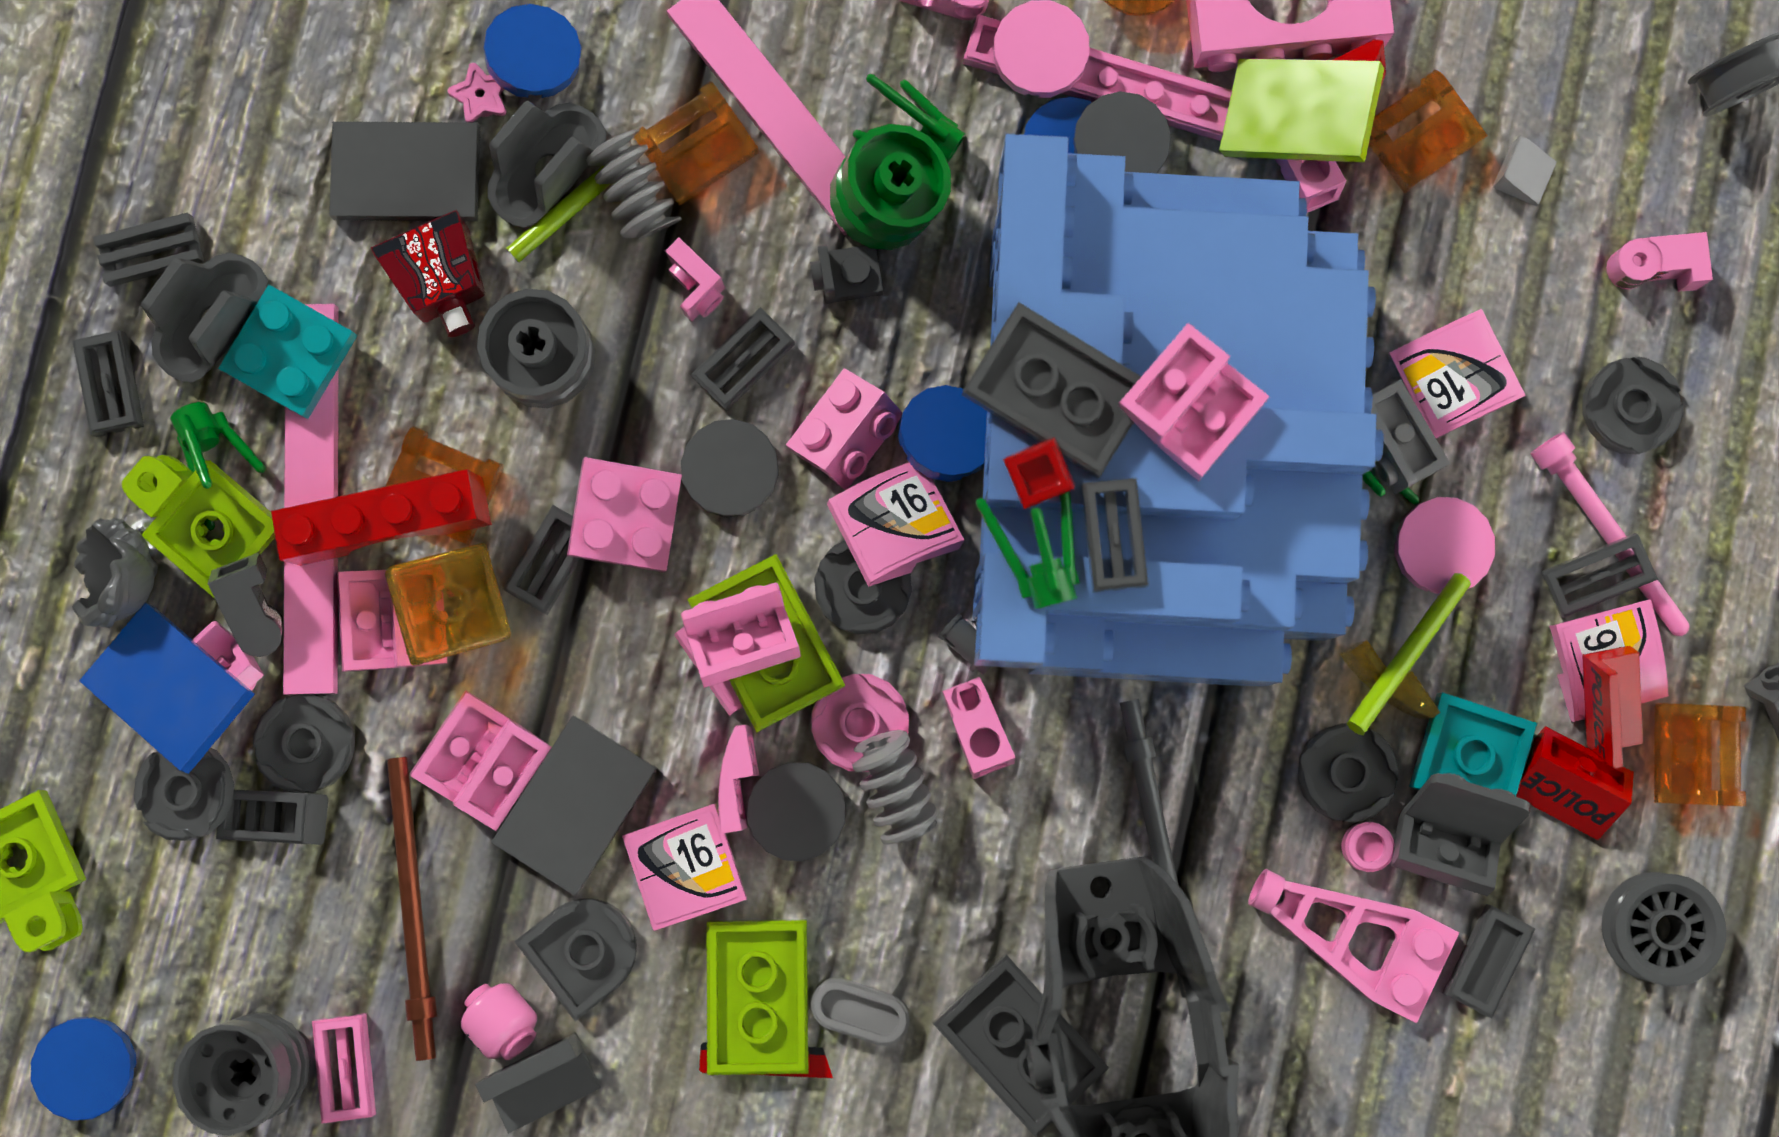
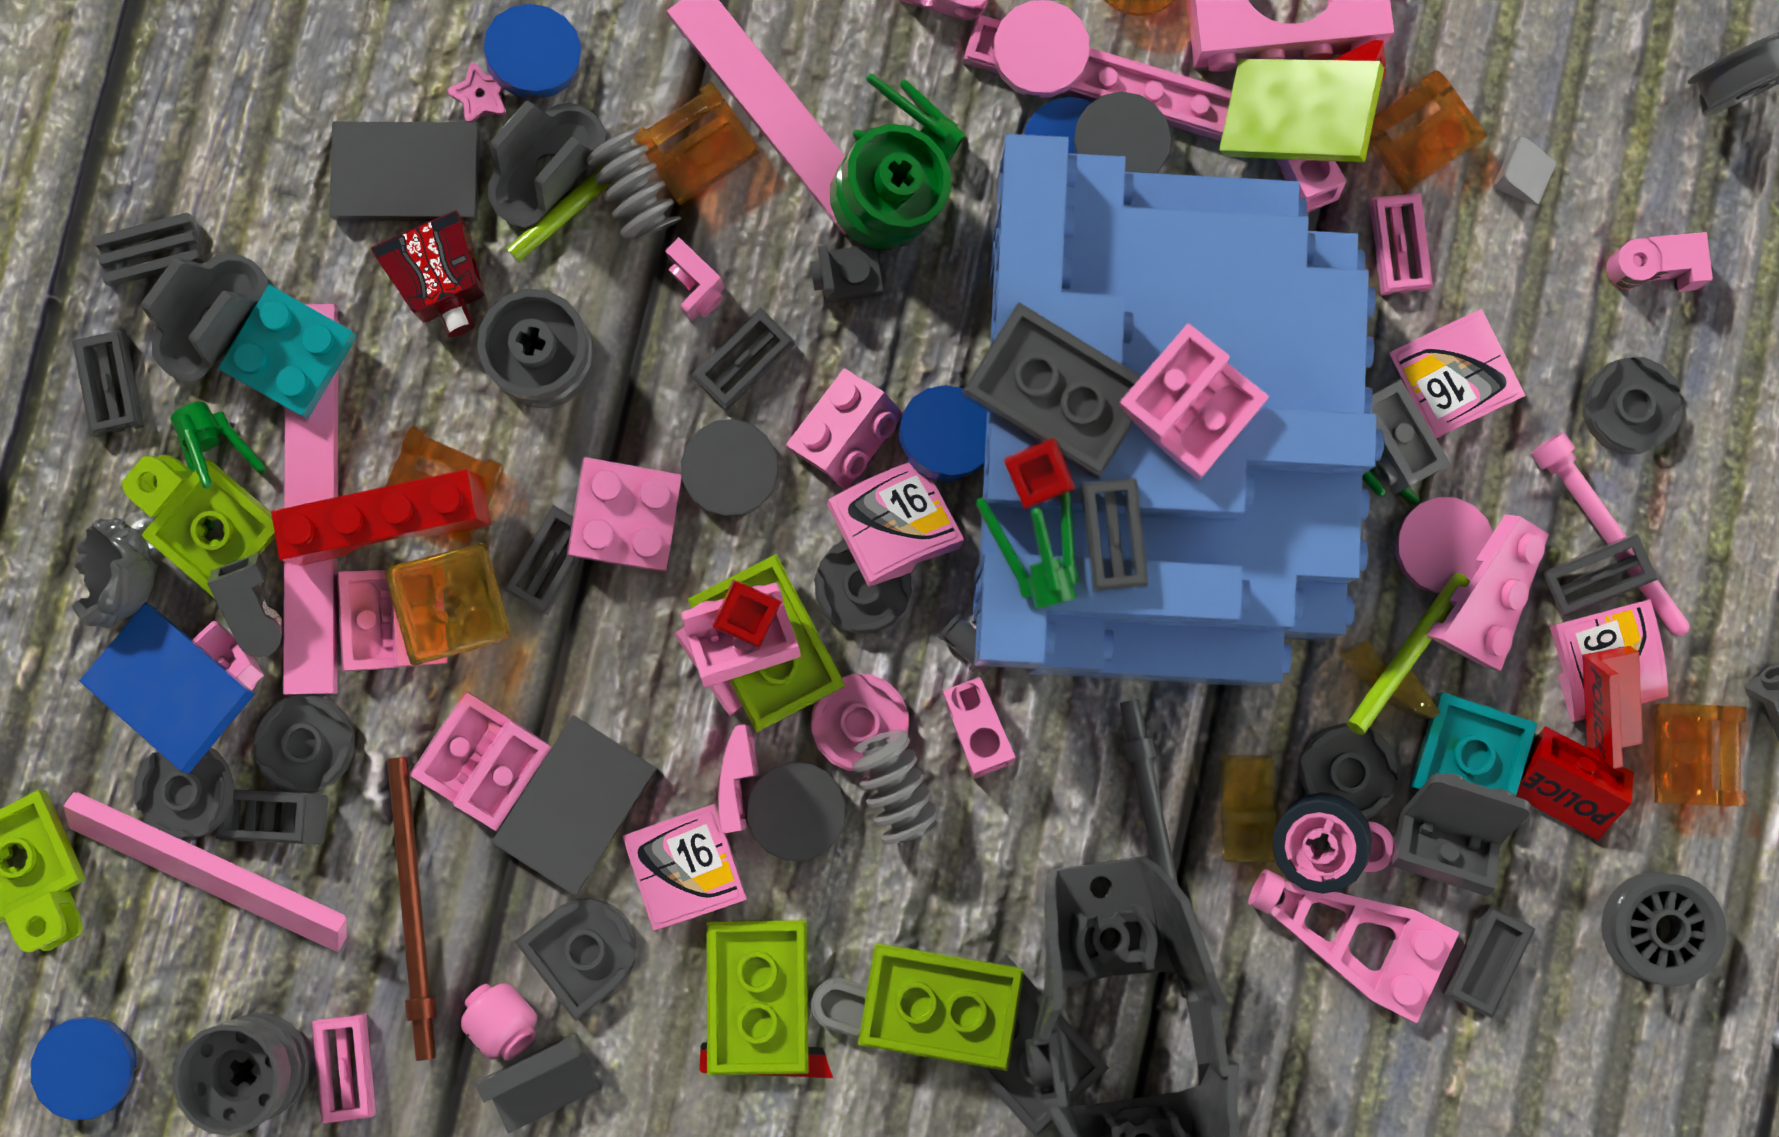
(206, 871): none -> bright pink tile
(746, 613): none -> red tile
(941, 1006): none -> lime tile
(1247, 808): none -> clear yellow slope
(1348, 838): none -> wheel
(1382, 247): none -> bright pink tile
(1493, 601): none -> bright pink wing

